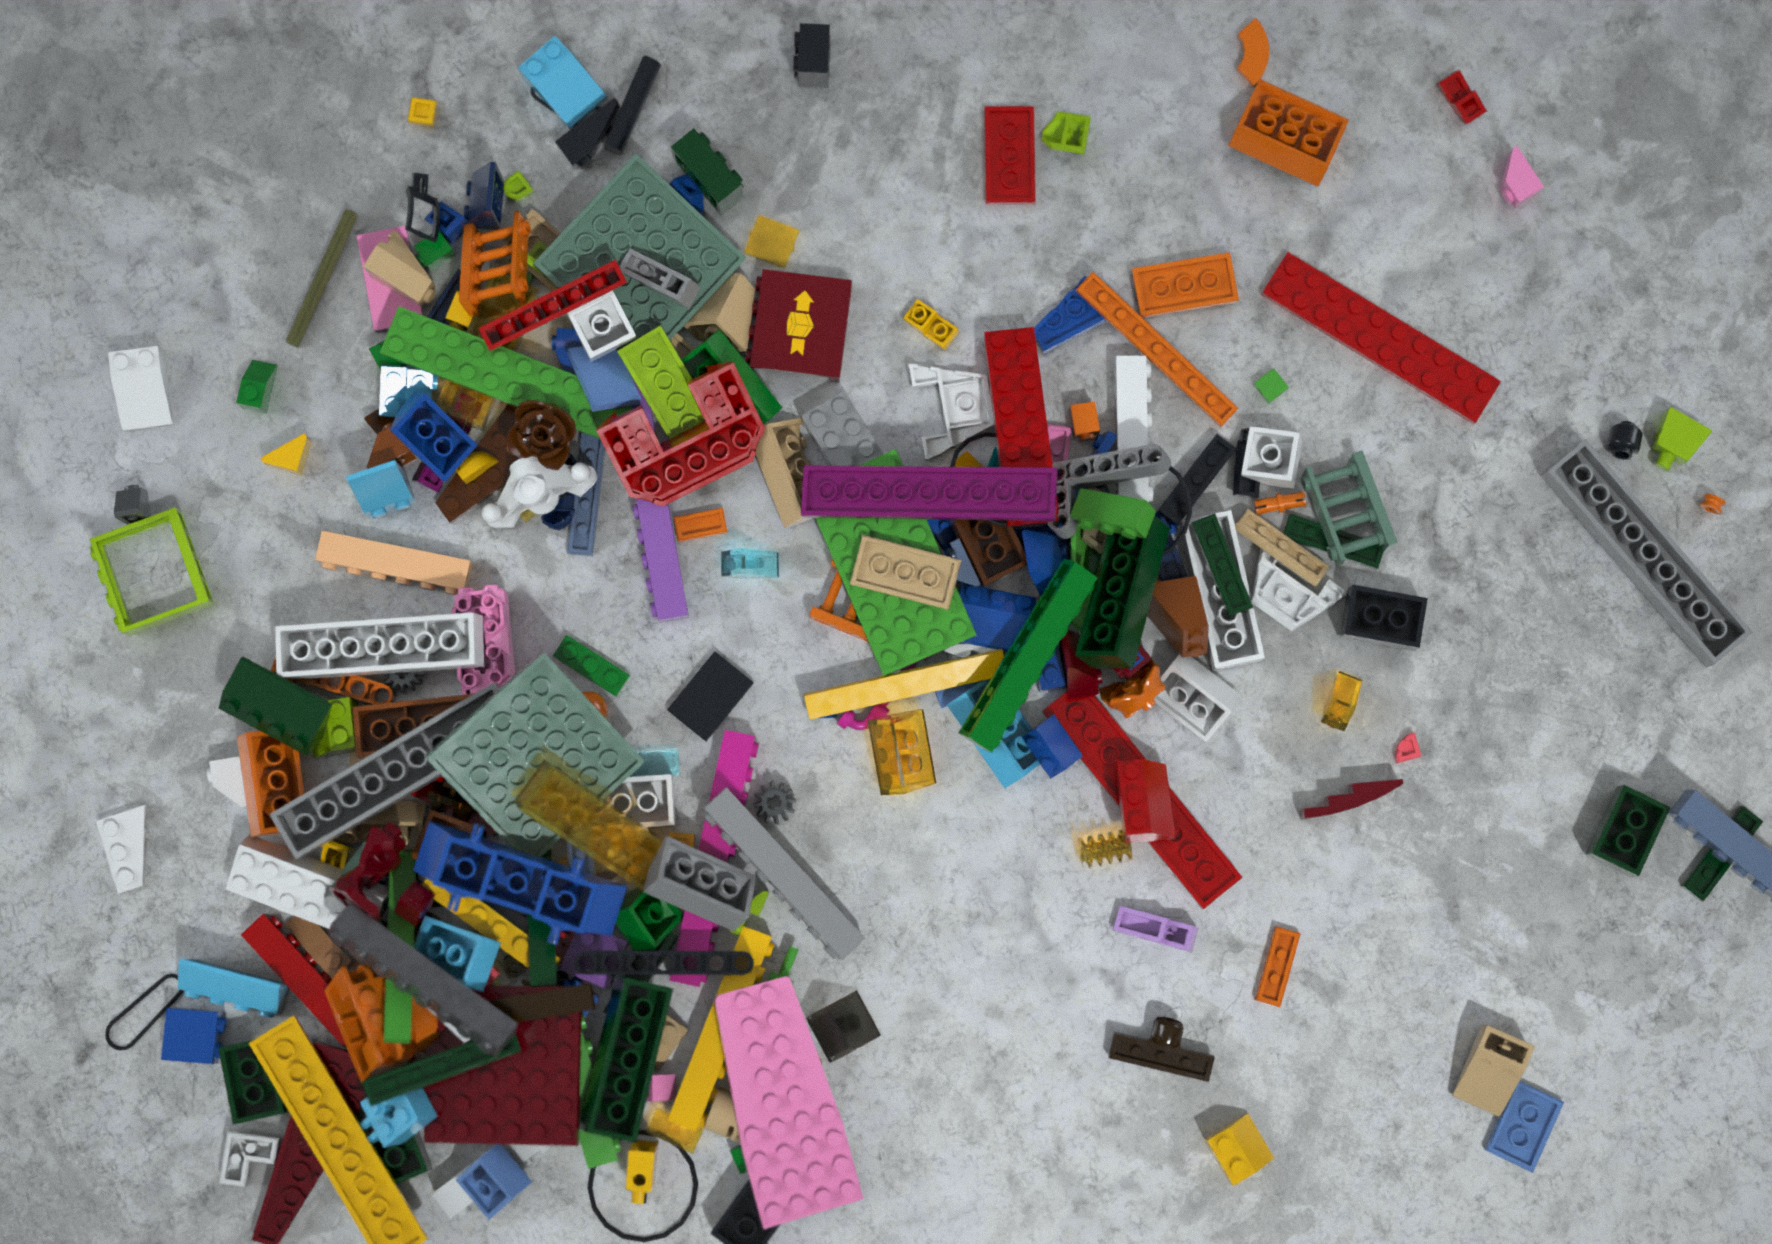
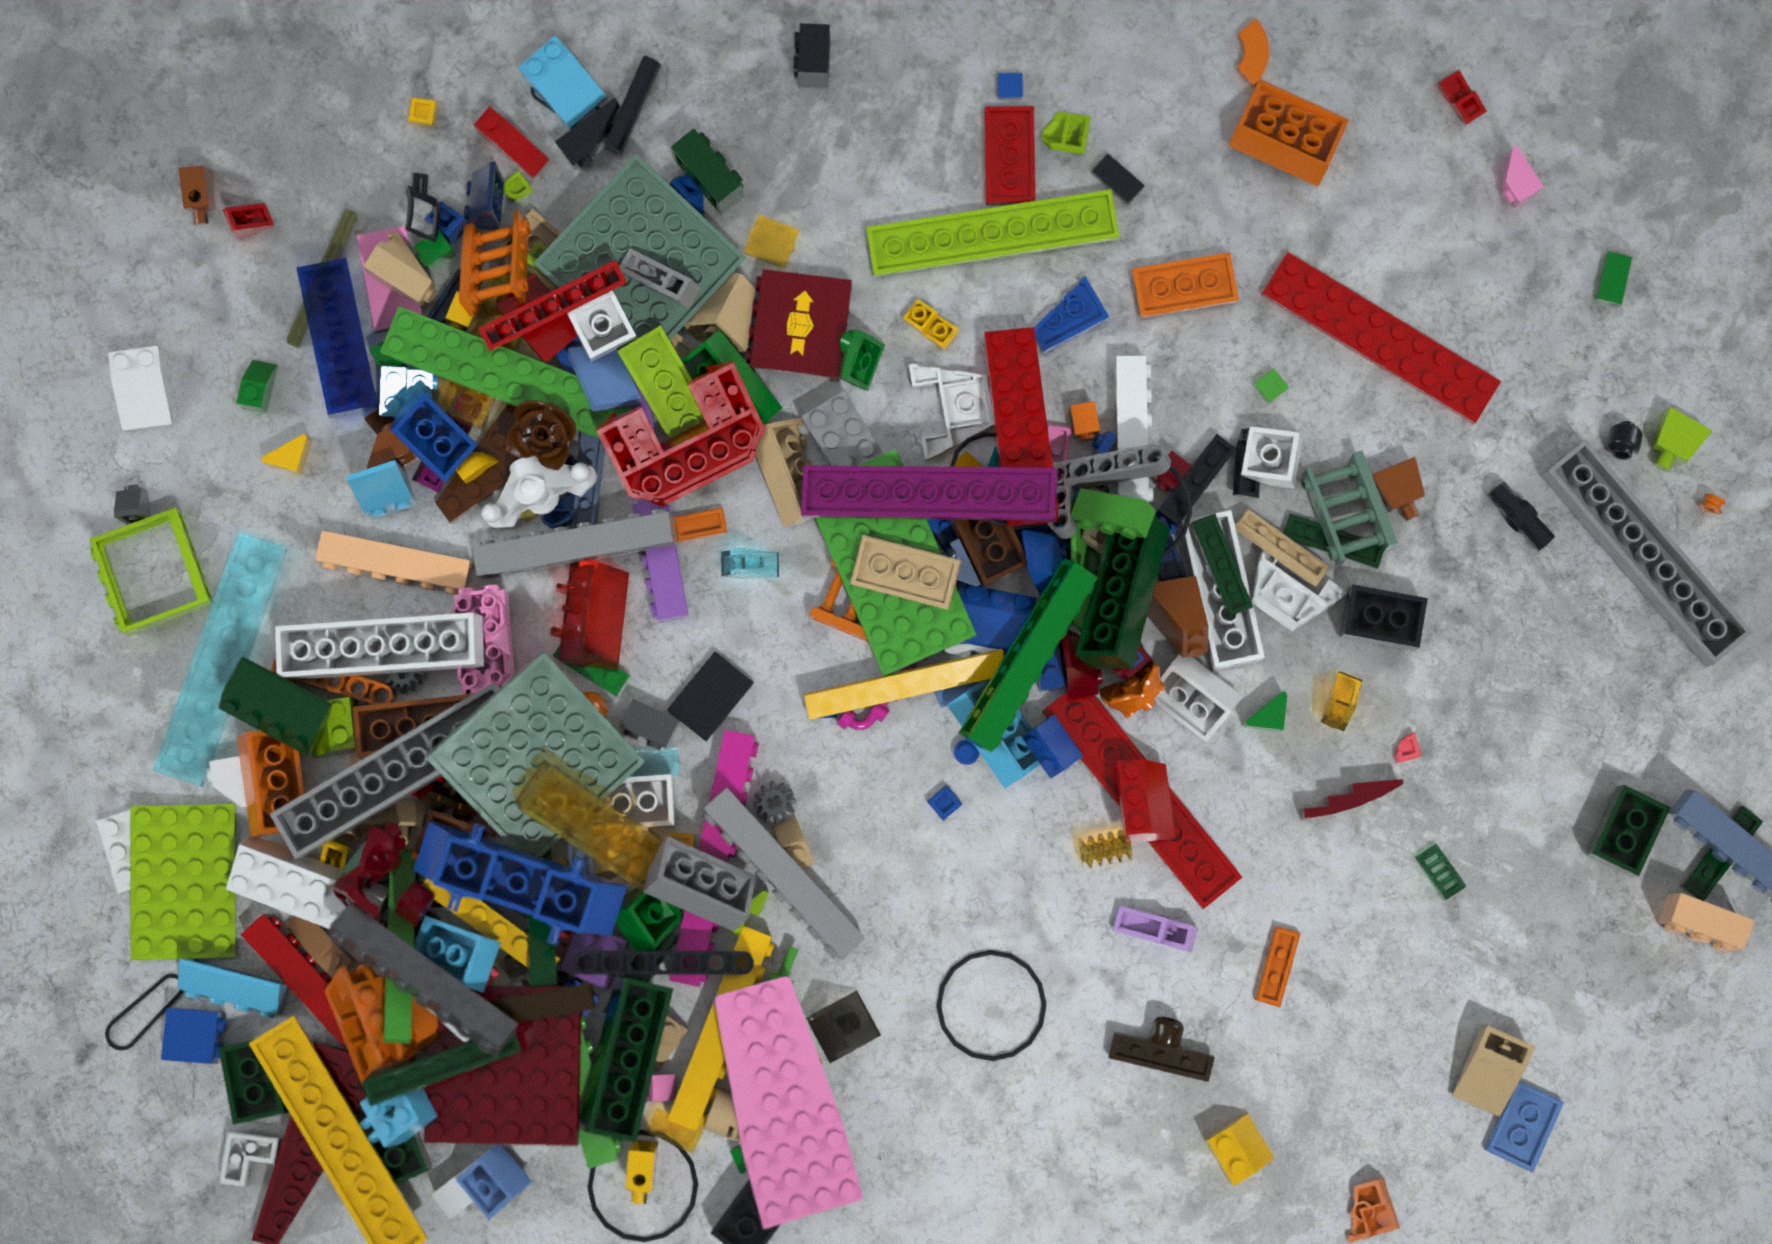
(181, 881): none -> lime plate
(198, 181): none -> dark orange torso
(224, 640): none -> clear light blue plate
(248, 219): none -> red slope
(337, 338): none -> clear blue brick
(510, 142): none -> red slope
(548, 338): none -> red tile
(574, 545): none -> light grey brick
(592, 615): none -> clear red piece
(649, 724): none -> dark grey brick
(793, 842): none -> tan slope
(859, 358): none -> green slope
(902, 752): clear yellow slope -> none
(944, 803): none -> blue tile
(949, 1035): none -> black piece
(966, 752): none -> blue plate
(992, 233): none -> lime plate
(1010, 86): none -> blue tile
(1117, 179): none -> black tile
(1156, 349): orange tile -> none
(1168, 480): none -> dark red brick
(1271, 716): none -> green slope
(1280, 503): orange pin -> none
(1372, 1211): none -> orange slope
(1400, 487): none -> dark orange torso
(1453, 875): none -> clear green slope
(1521, 516): none -> black piece
(1613, 278): none -> green tile
(1705, 922): none -> light nougat brick

